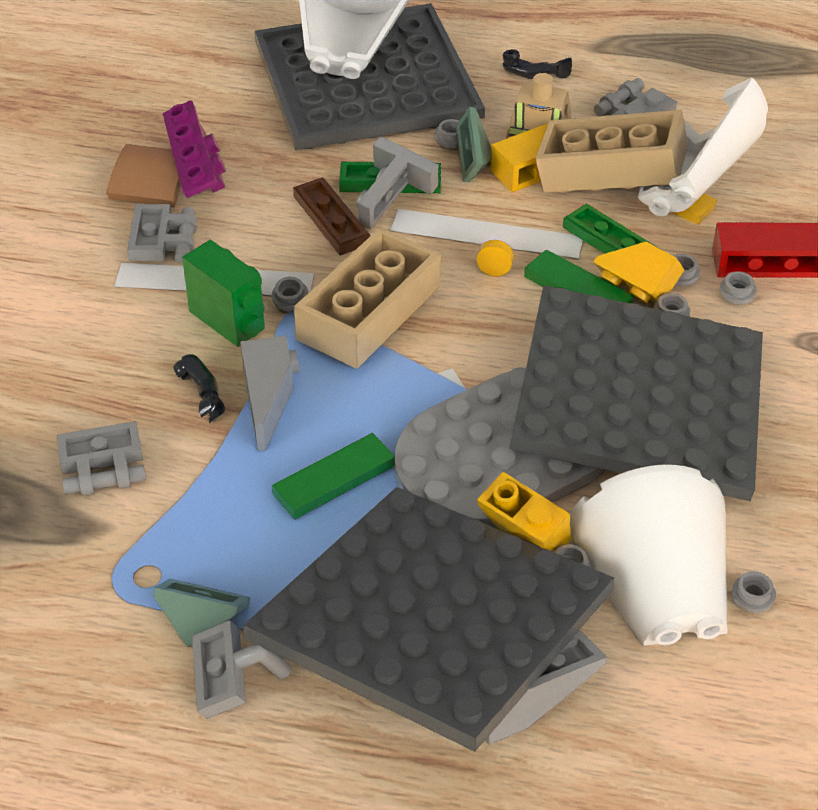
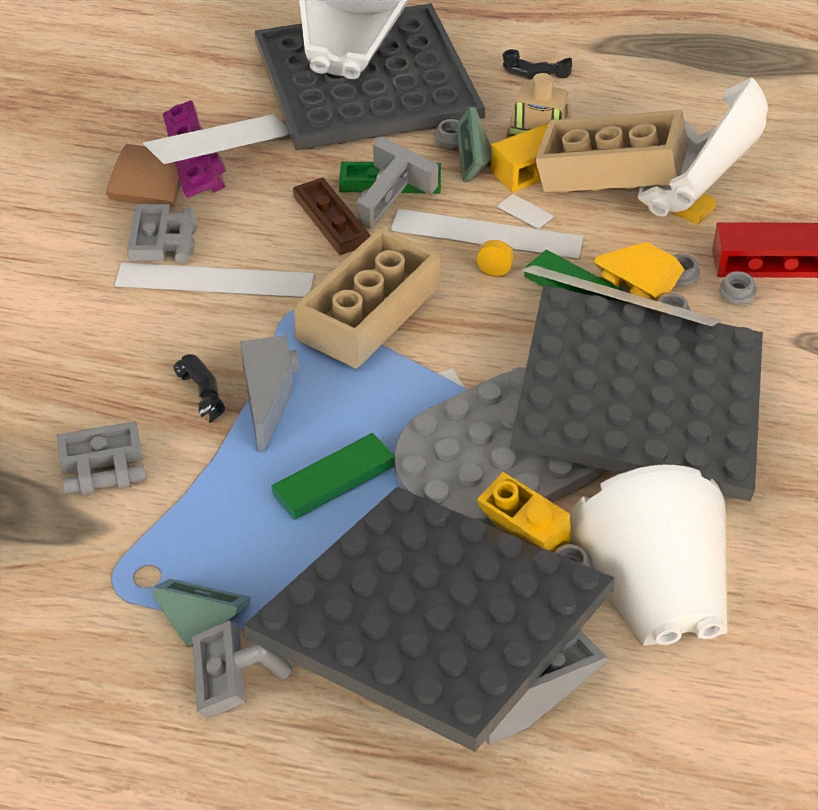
(217, 138): none -> white sticker
(224, 292): green brick -> none
(289, 287): light grey plate -> none
(525, 211): none -> white sticker
(600, 230): green tile -> none
(638, 101): light grey plate -> none
(673, 310): none -> white sticker
(757, 584): light grey plate -> none

